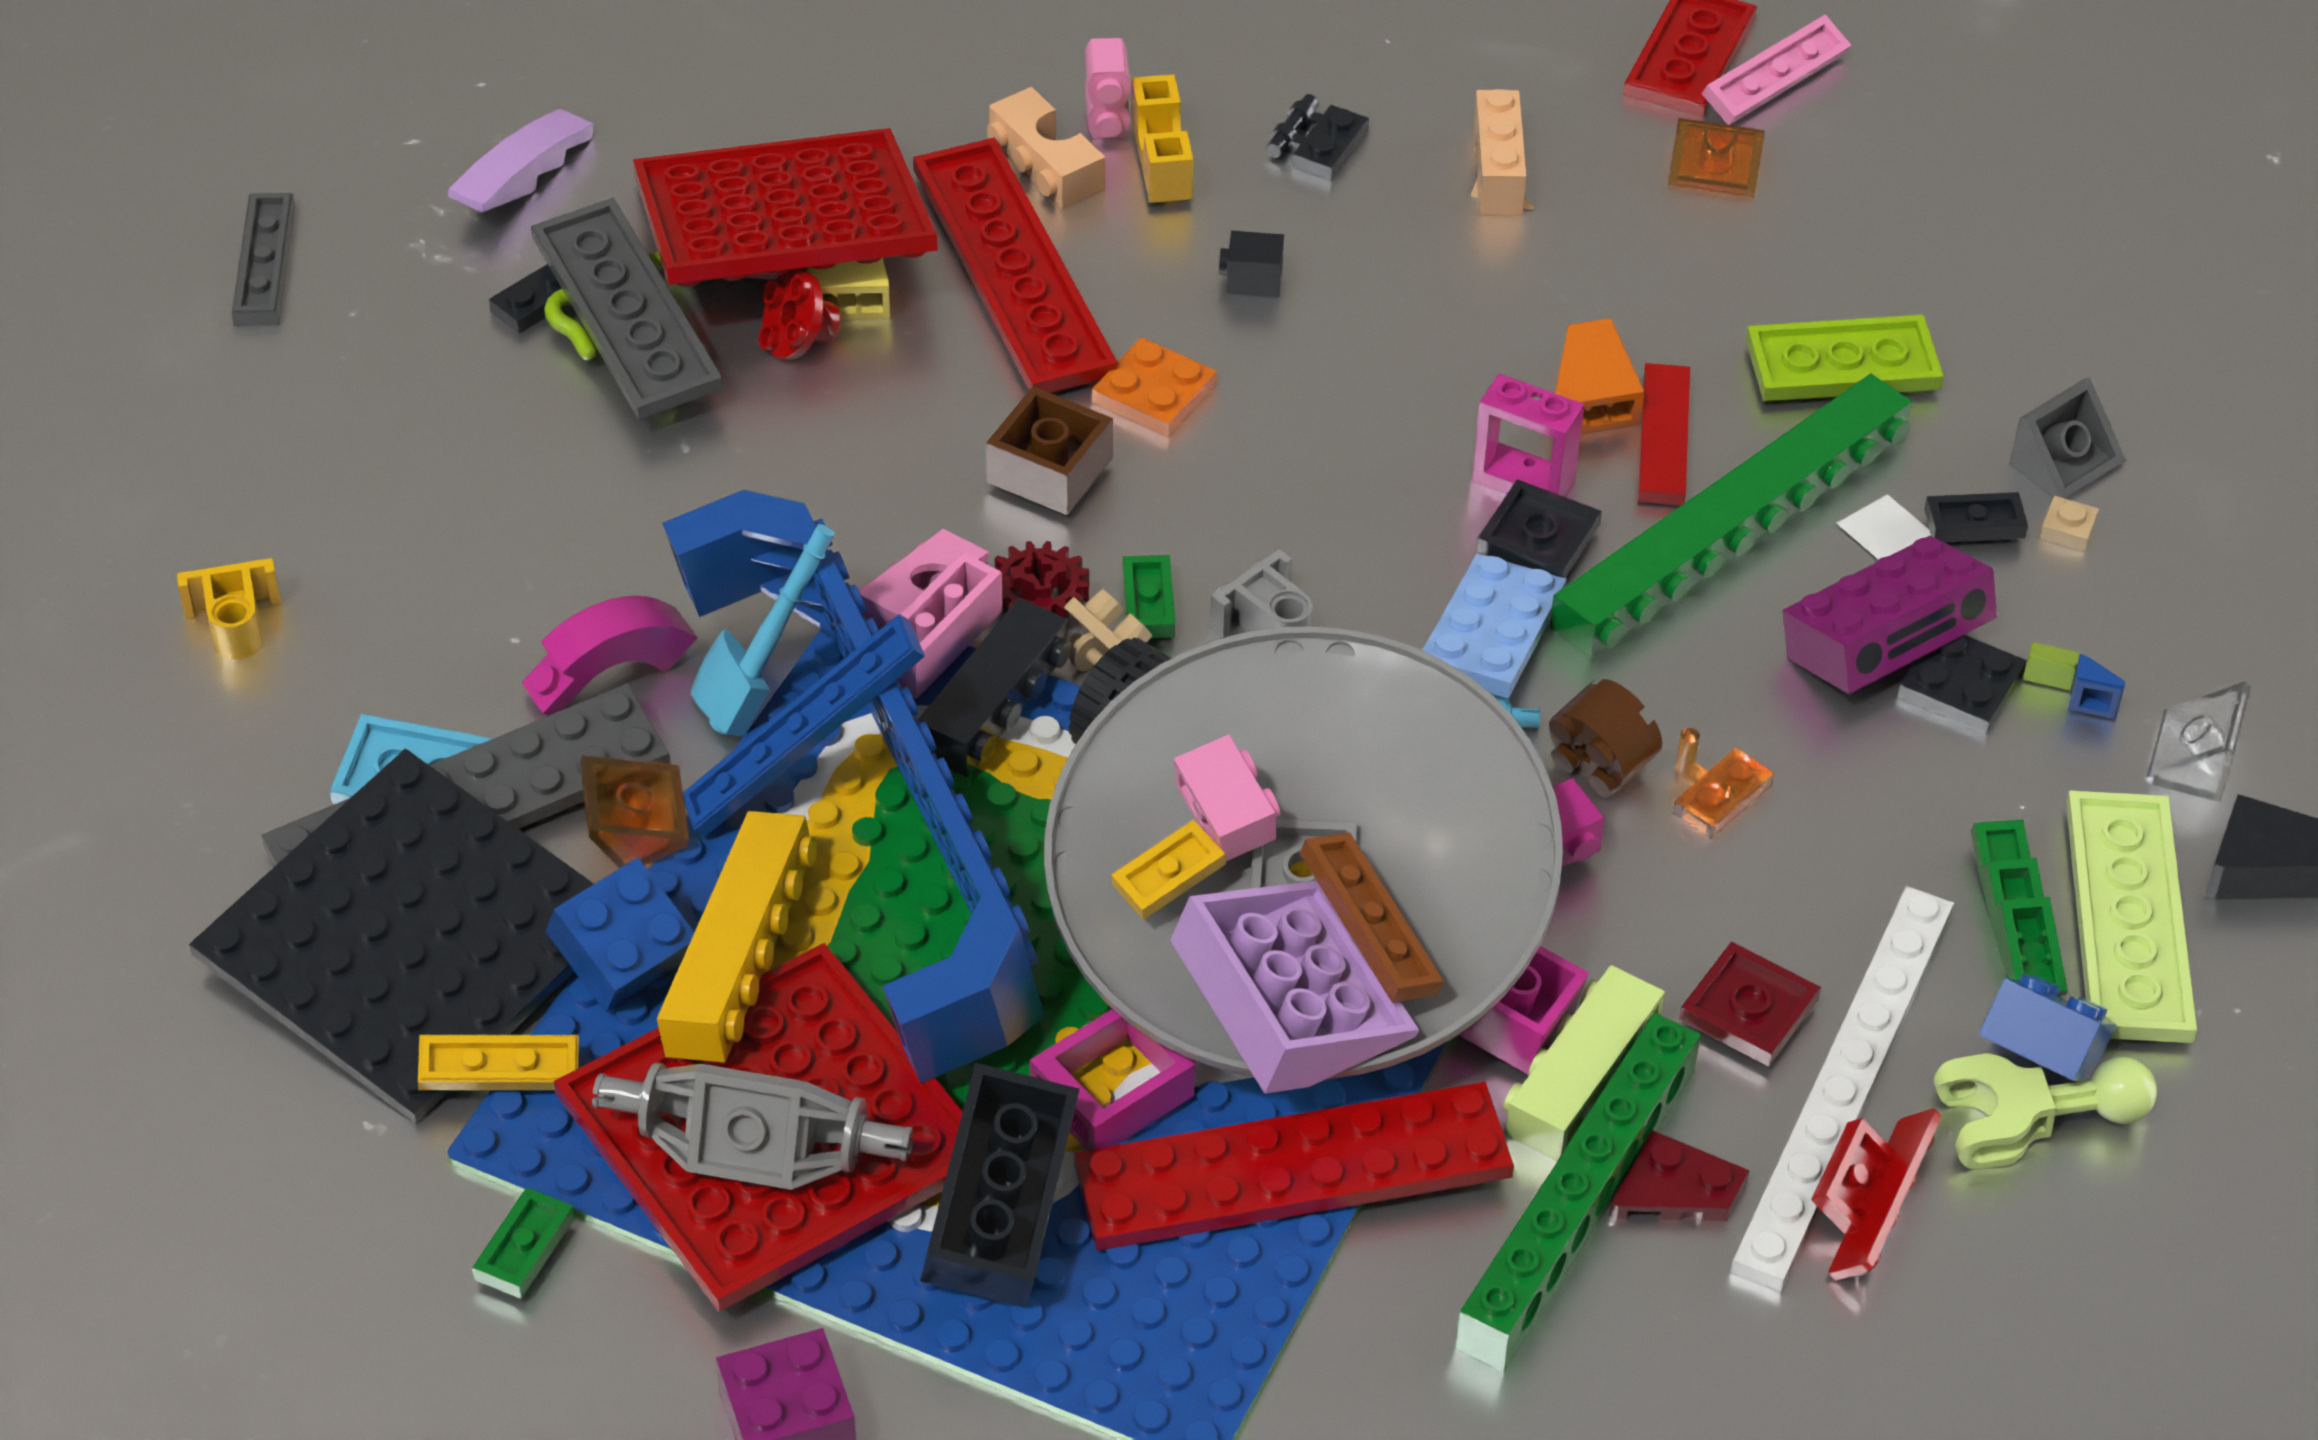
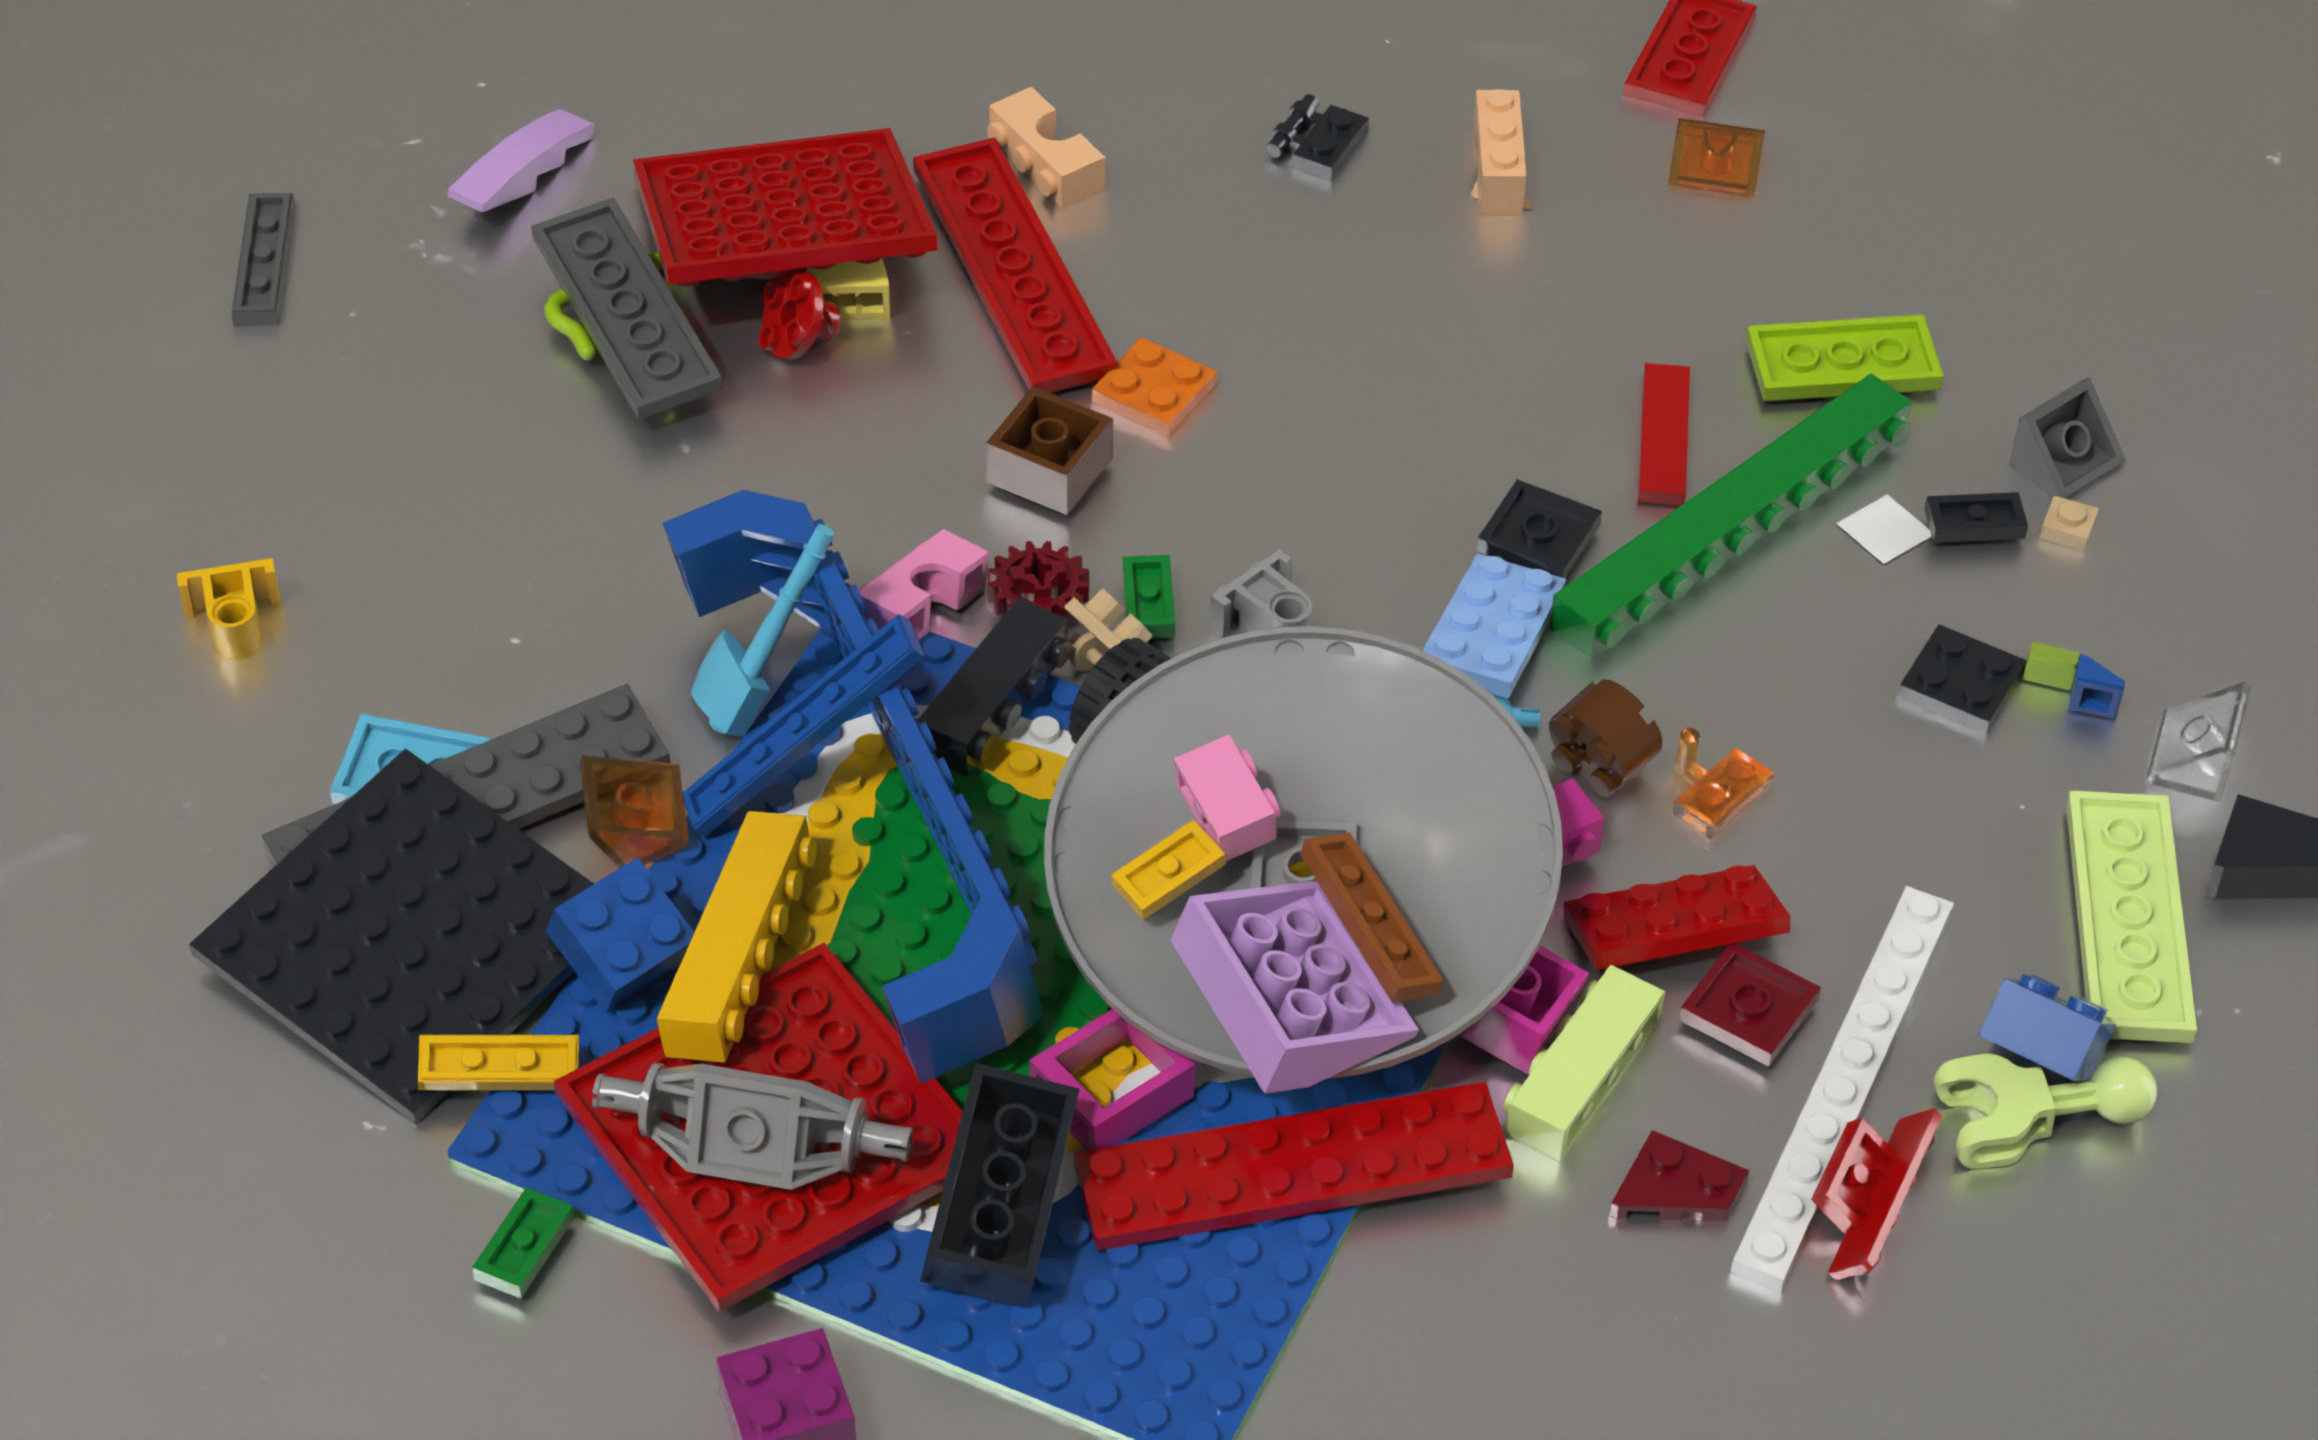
(525, 301): black plate -> none
(603, 637): dark pink arch -> none
(951, 617): bright pink brick -> none
(1107, 88): bright pink brick -> none
(1160, 142): yellow arch -> none
(1253, 263): black brick -> none
(1553, 415): dark pink window -> none
(1576, 1193): green brick -> none
(1600, 376): orange slope -> none
(1676, 916): none -> red plate
(1776, 69): bright pink plate -> none
(1889, 614): magenta brick -> none
(2016, 902): green slope -> none

